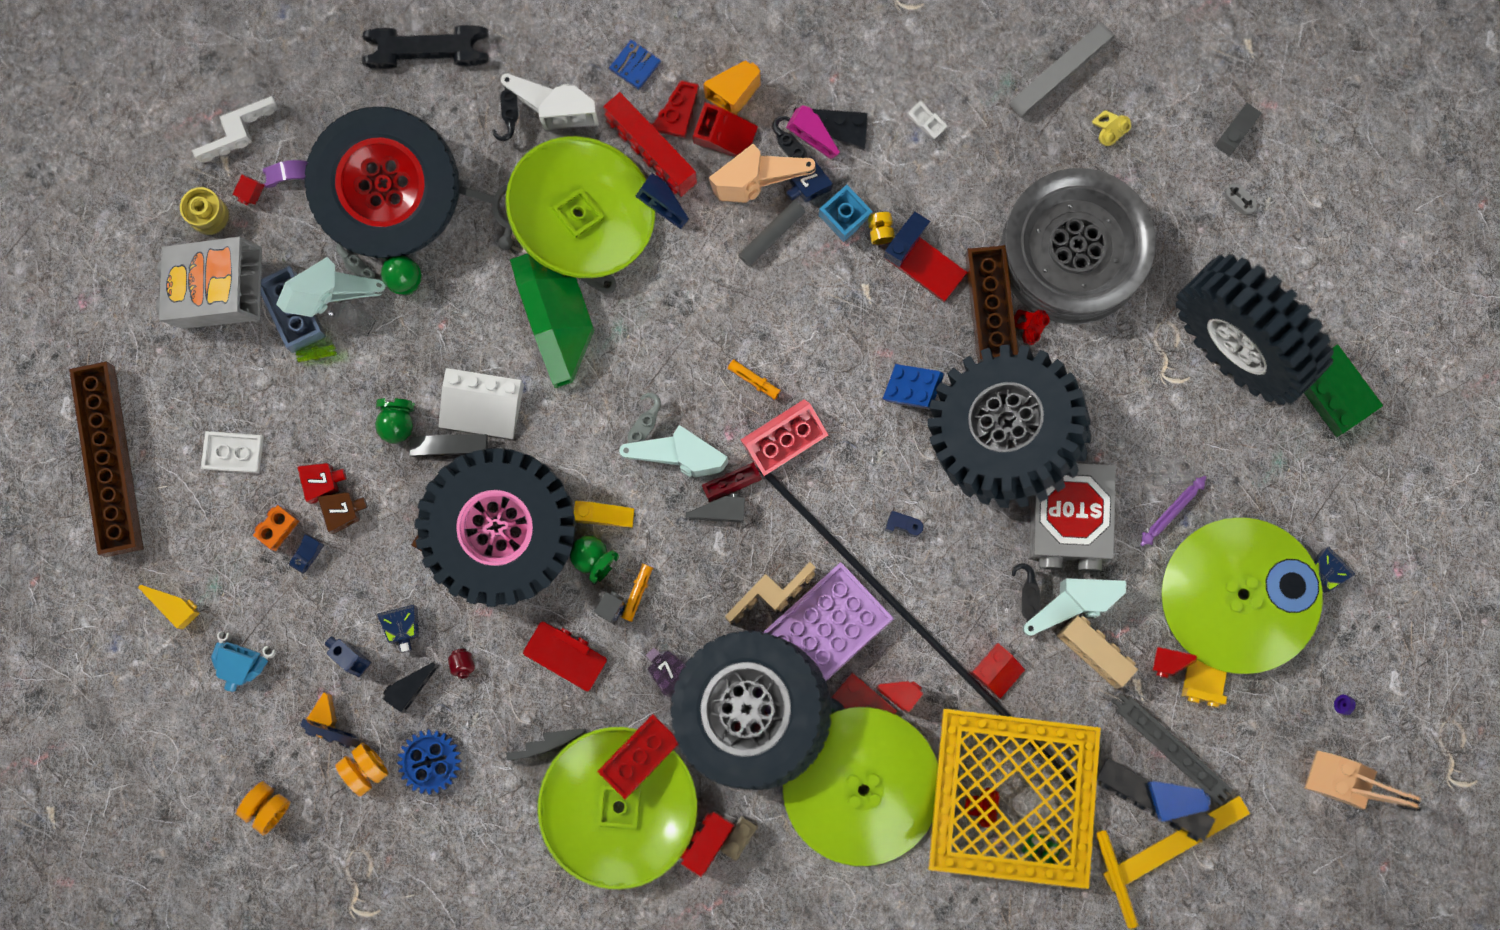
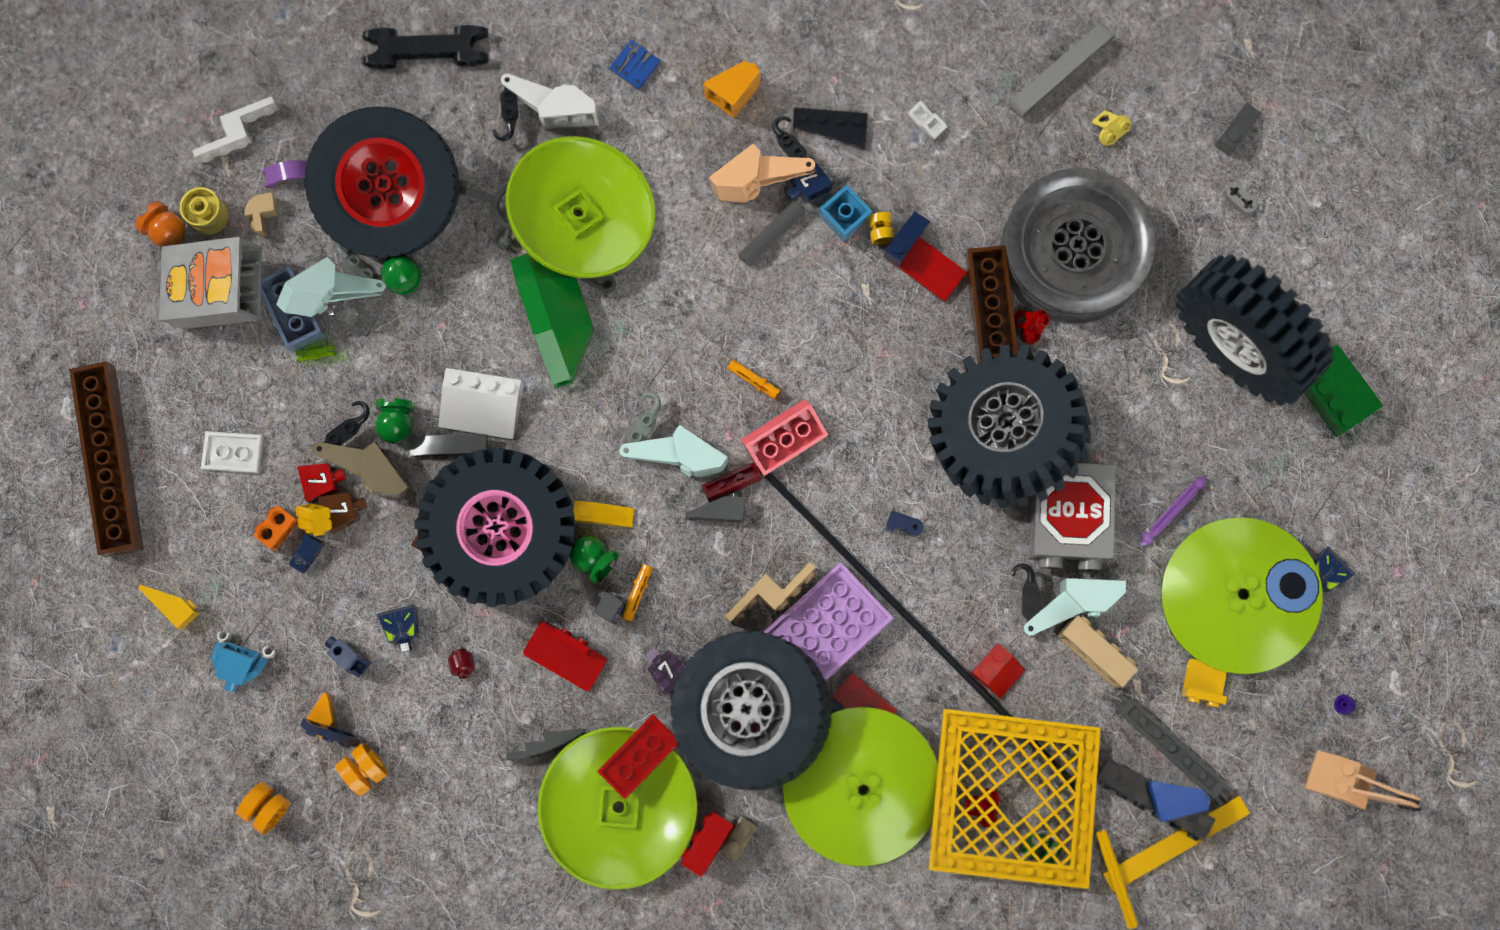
(160, 225): none -> orange tile
(248, 190): red brick -> none
(258, 209): none -> tan brick
(313, 518): none -> yellow brick
(371, 464): none -> dark tan slope
(405, 690): black slope -> none
(434, 779): blue gear -> none
(649, 144): red brick -> none
(661, 199): dark blue slope -> none
(678, 111): red wing -> none
(723, 131): red slope -> none
(810, 128): dark pink slope -> none
(901, 693): red slope -> none
(912, 386): blue plate -> none
(1171, 662): red slope -> none

